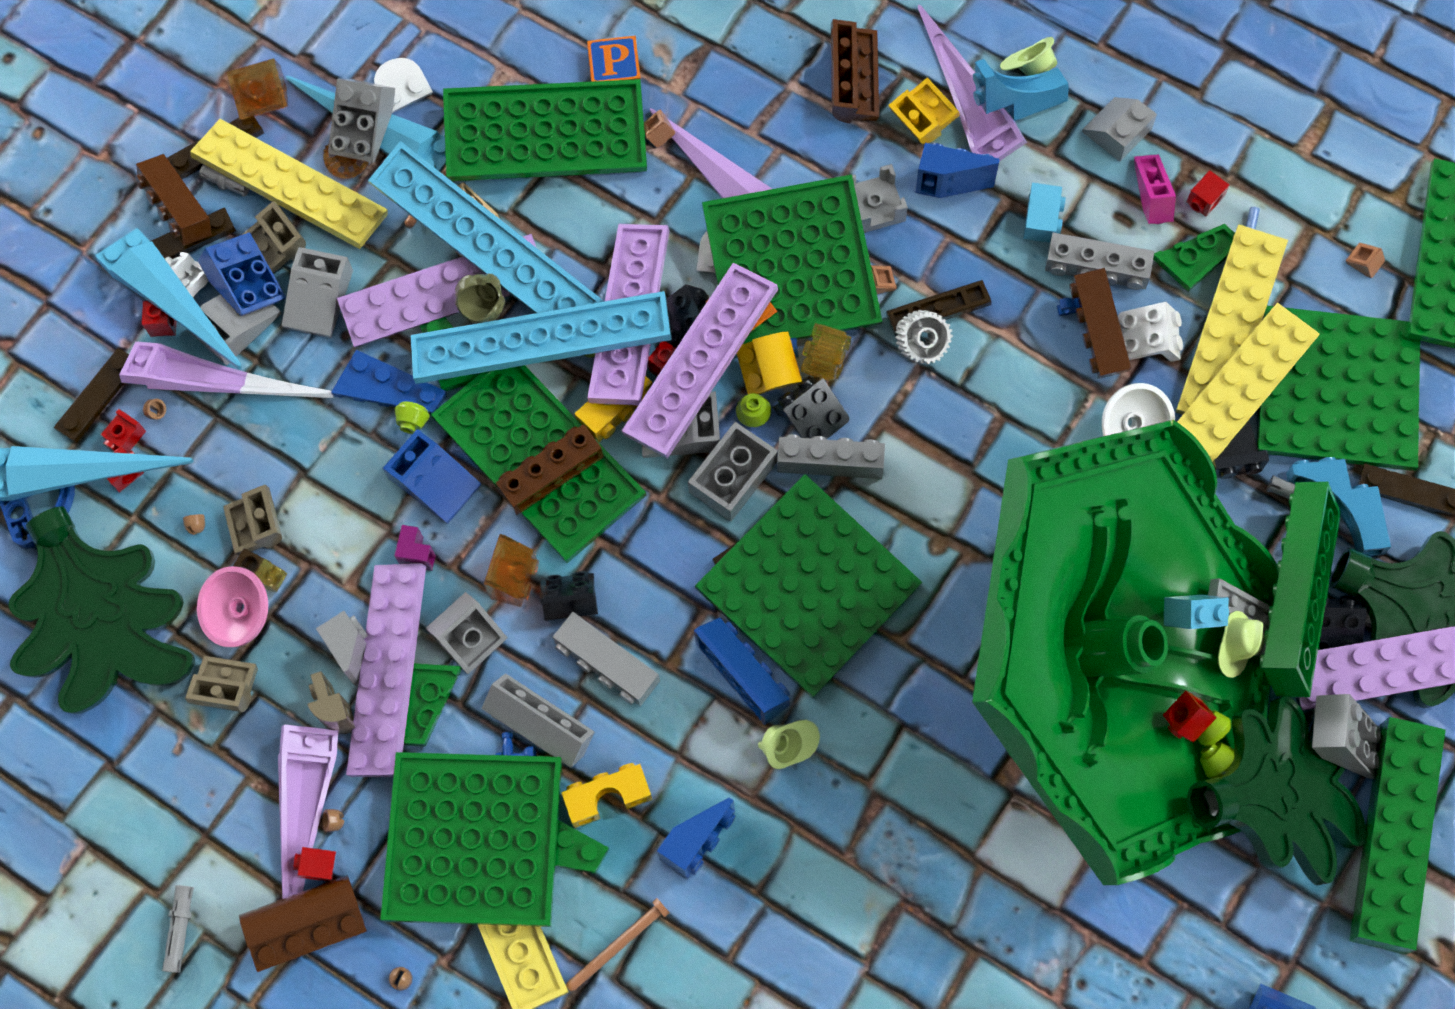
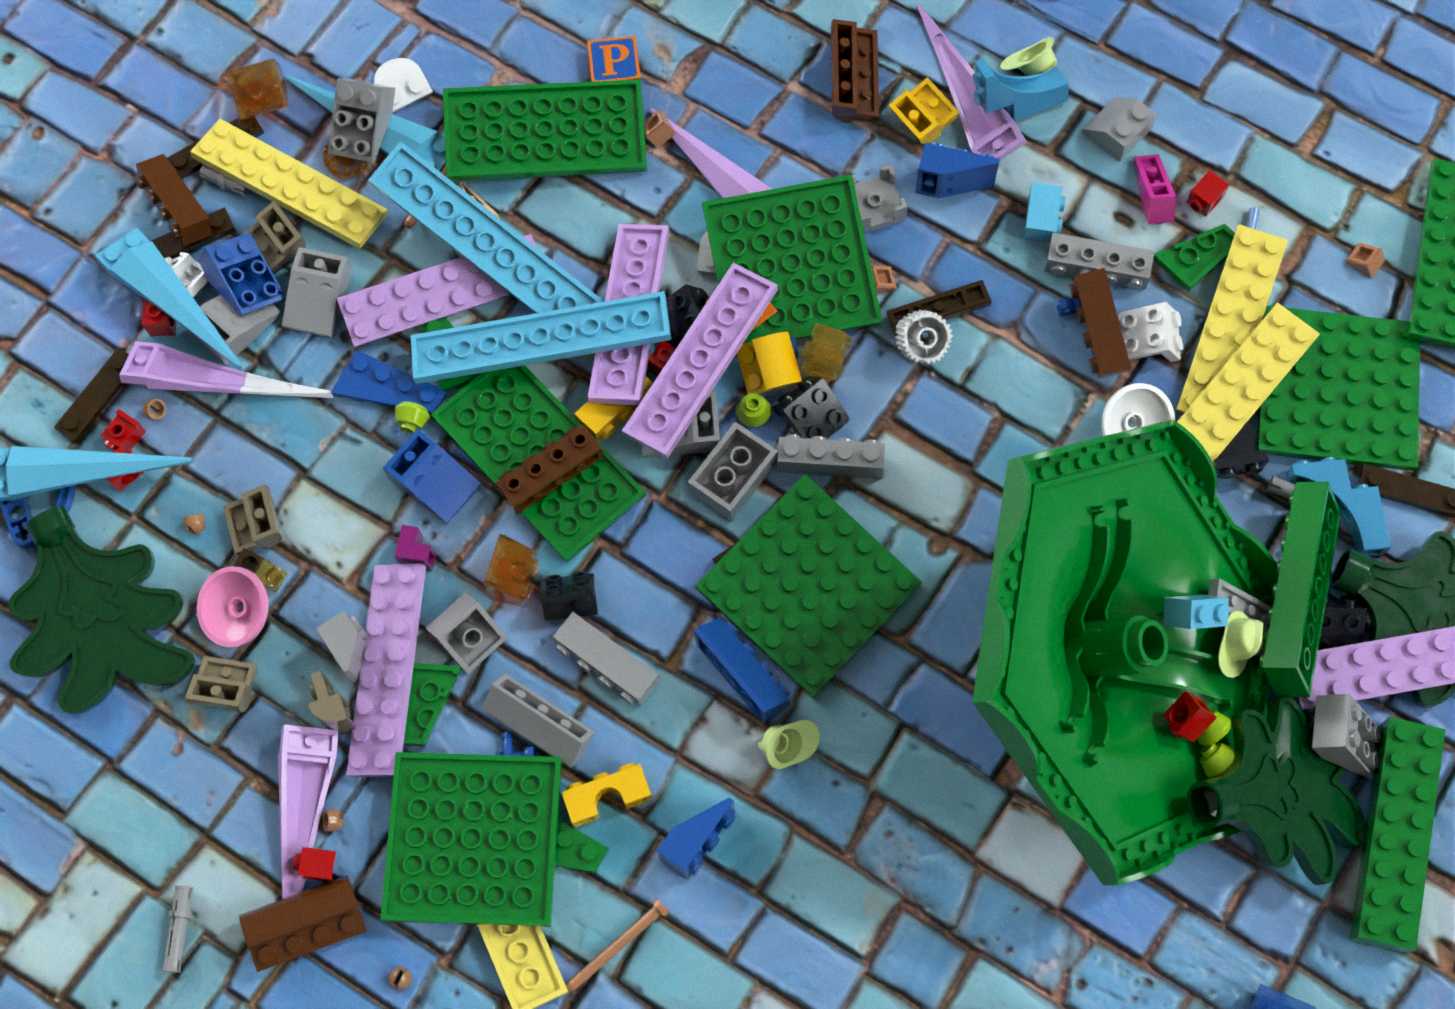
(479, 297): olive hair -> none

